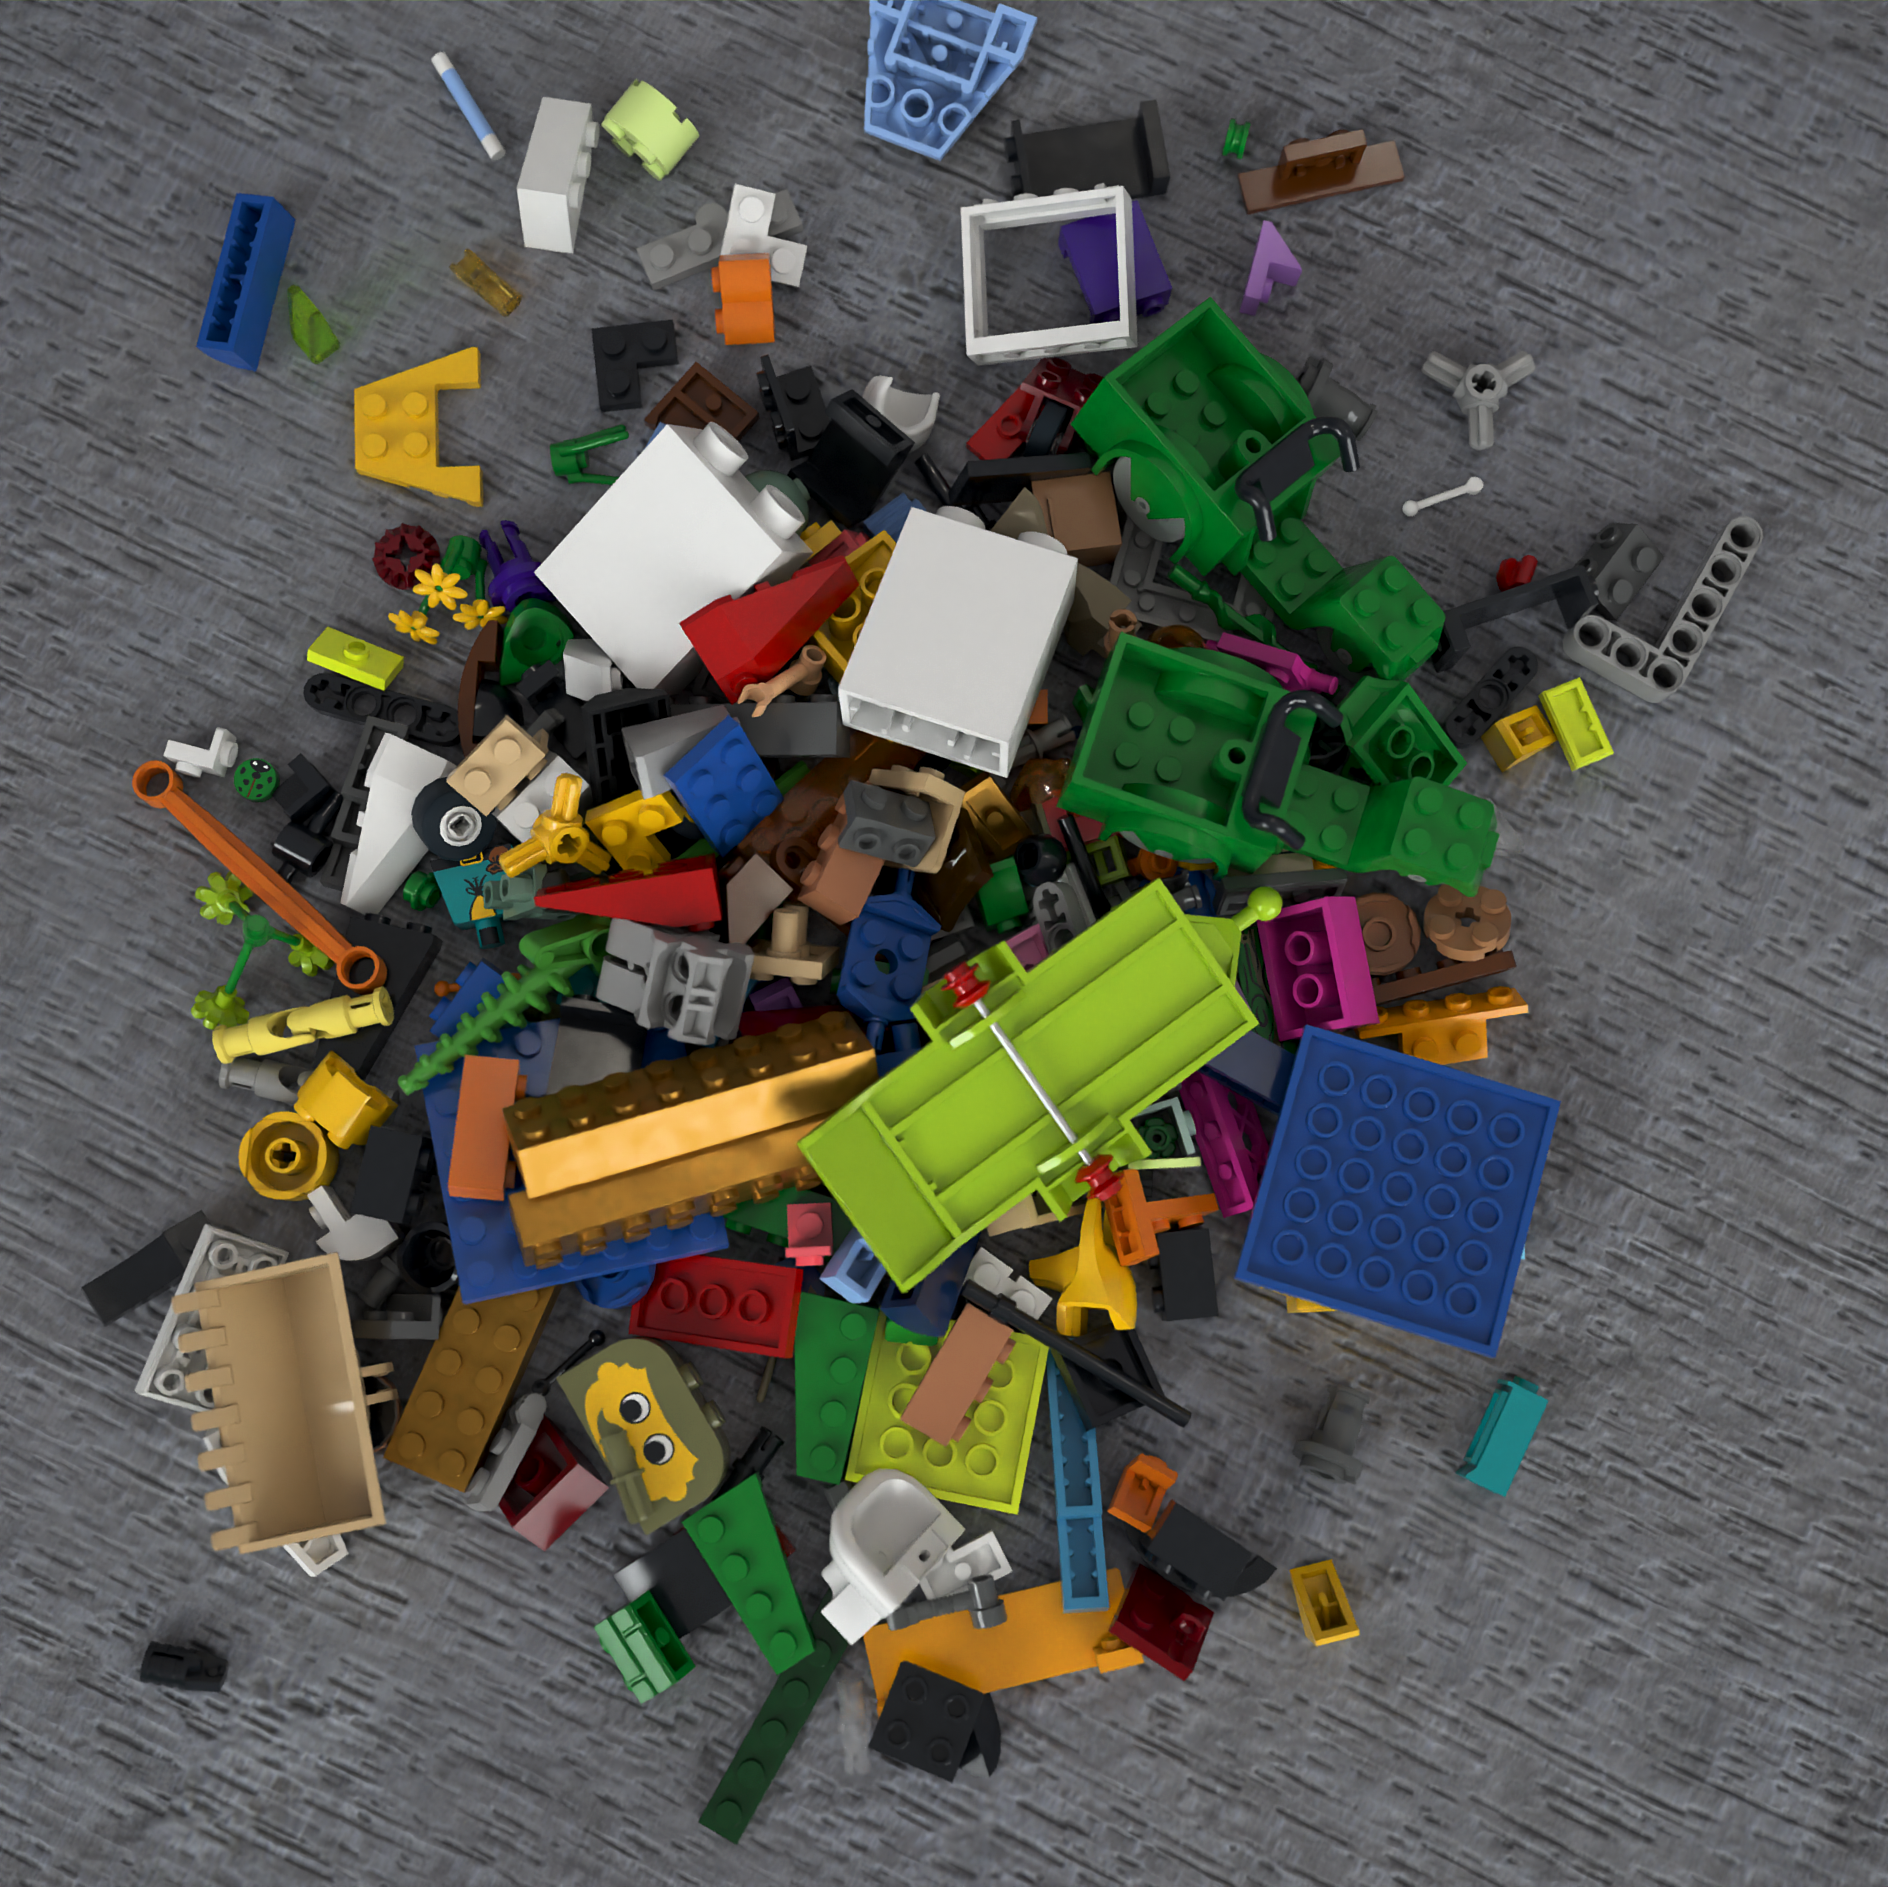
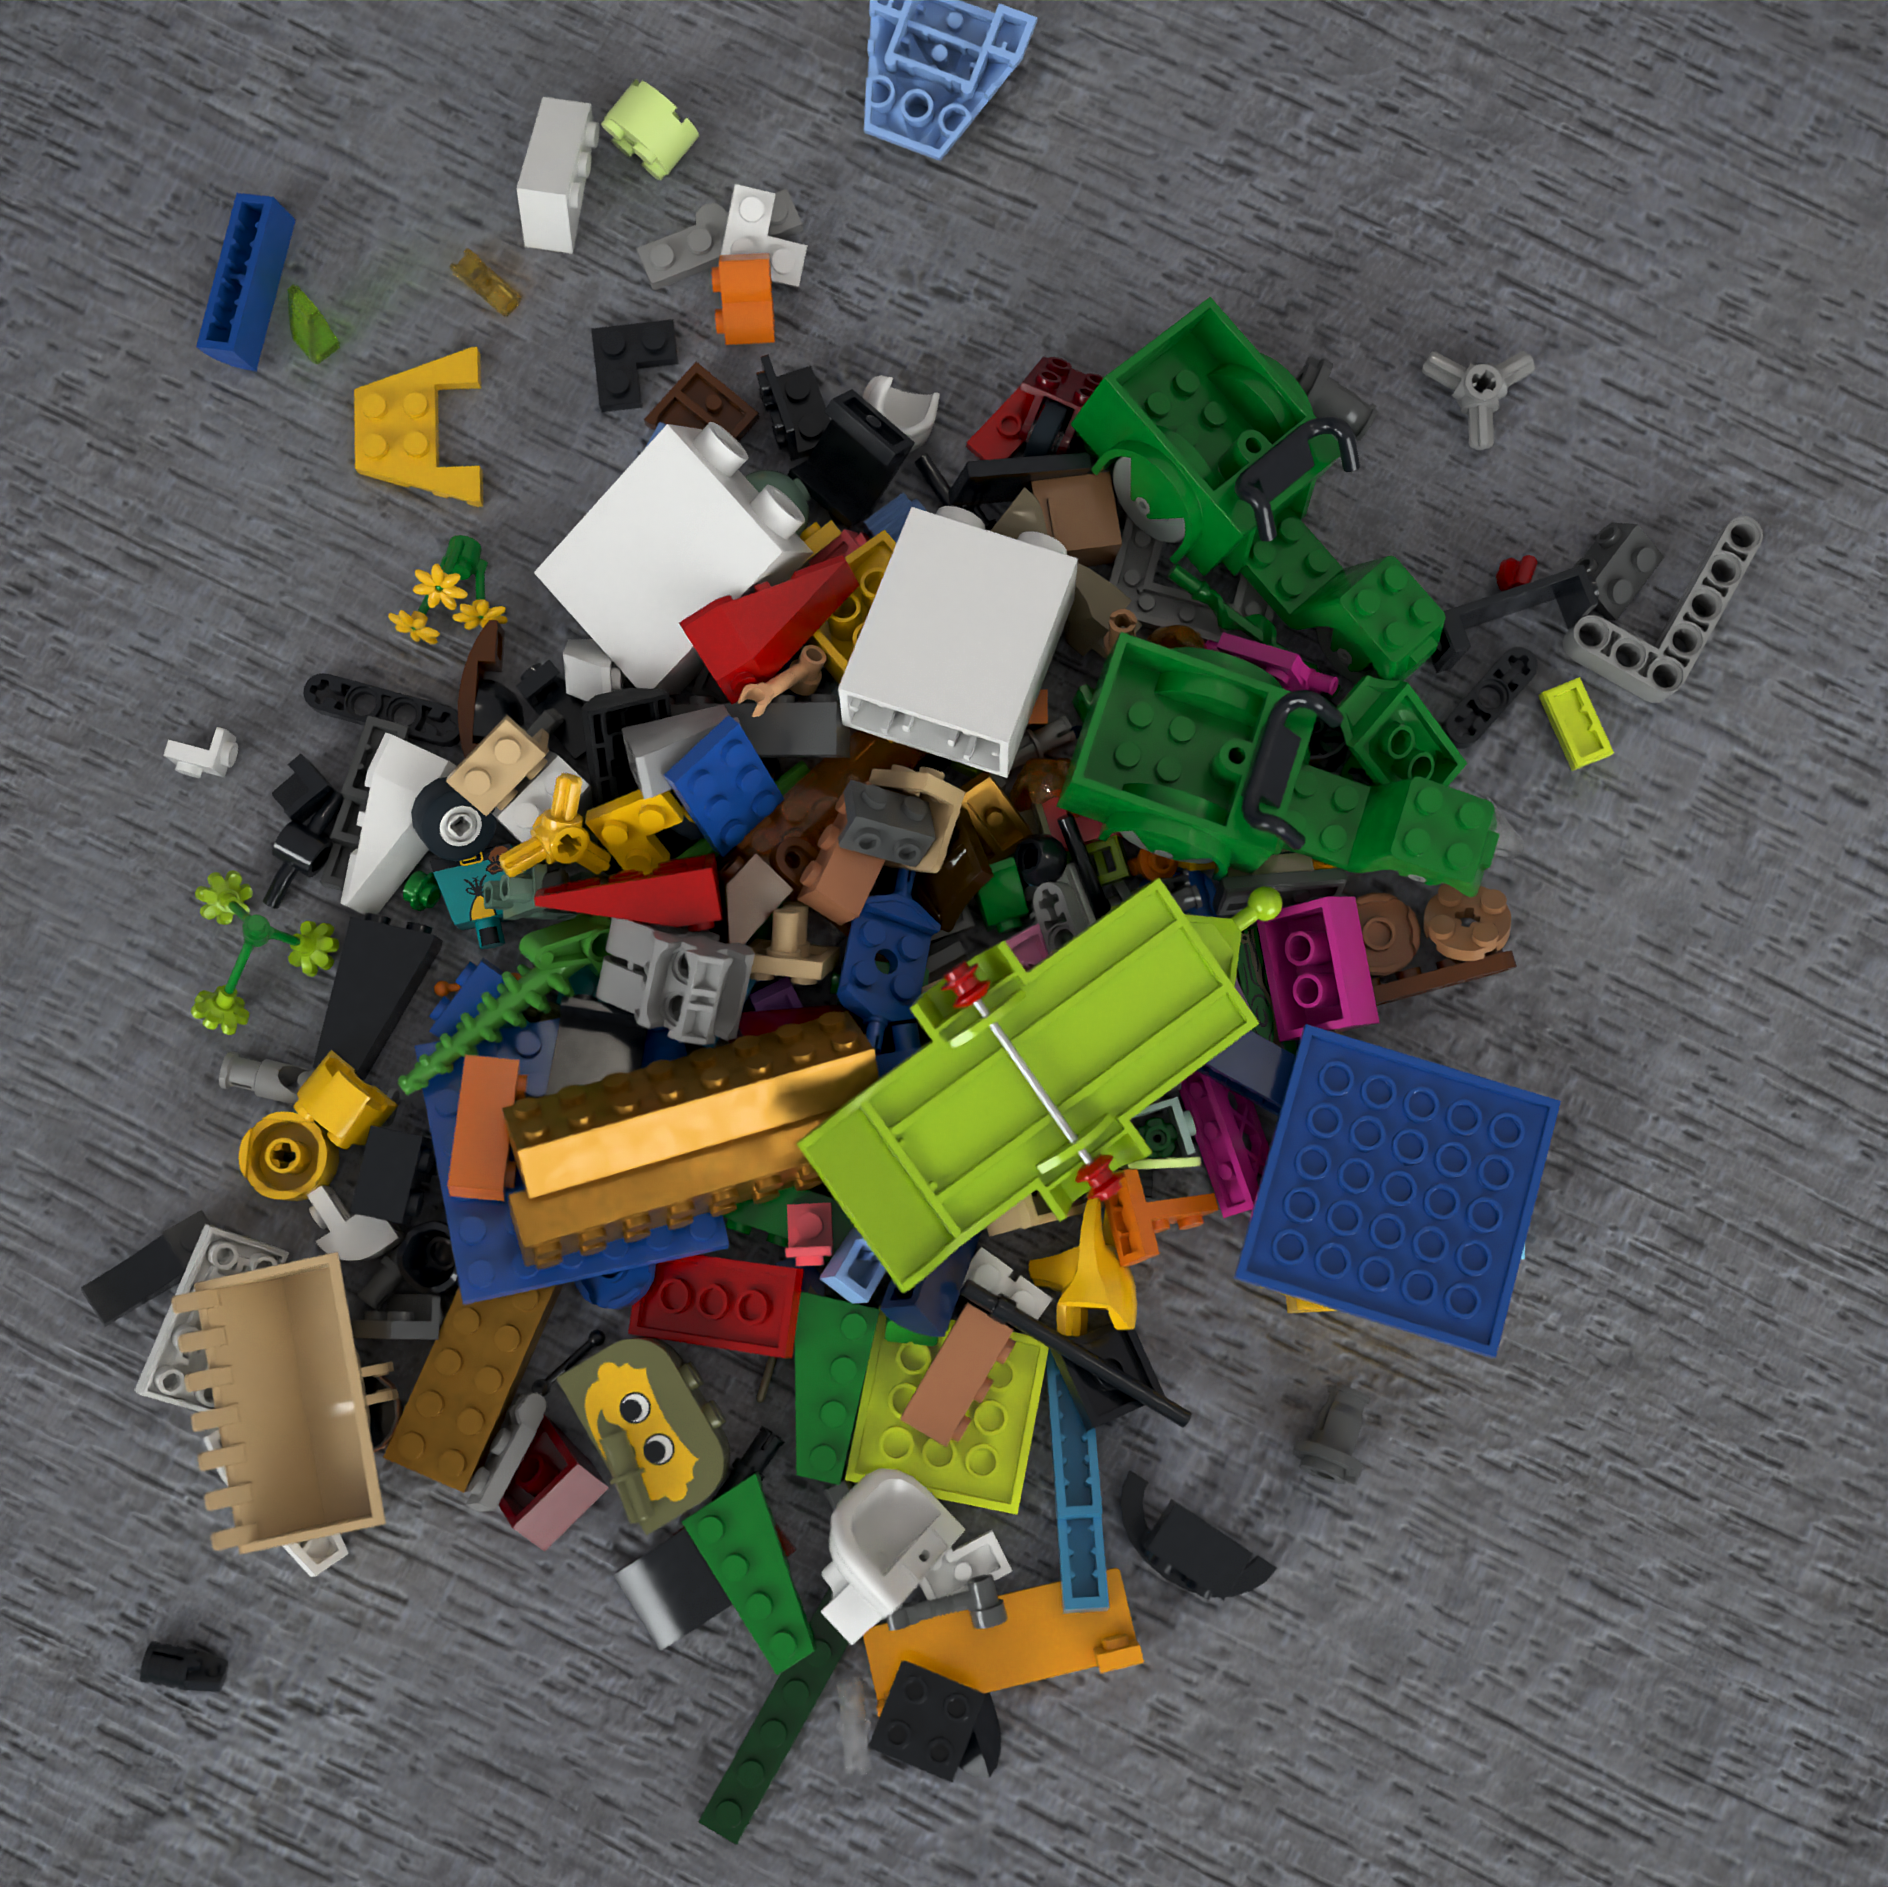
(256, 780): green tile -> none
(258, 876): orange piece -> none
(323, 1019): light yellow piece -> none
(355, 658): neon yellow plate -> none
(392, 570): dark red gear -> none
(468, 106): light blue bar -> none
(514, 578): dark purple piece -> none
(532, 638): green piece -> none
(572, 455): green plant -> none
(644, 1647): green brick -> none
(1029, 210): white window -> none
(1083, 156): black panel -> none
(1094, 257): dark purple panel -> none
(1141, 1491): orange bracket -> none
(1161, 1622): dark red hinge -> none
(1184, 1276): black brick -> none
(1236, 138): green bush -> none
(1270, 263): medium lavender slope -> none
(1321, 170): reddish brown bracket -> none
(1323, 1603): yellow slope -> none
(1446, 1028): light orange bracket -> none
(1472, 486): white hinge -> none
(1503, 1435): teal window -> none
(1518, 737): yellow slope -> none

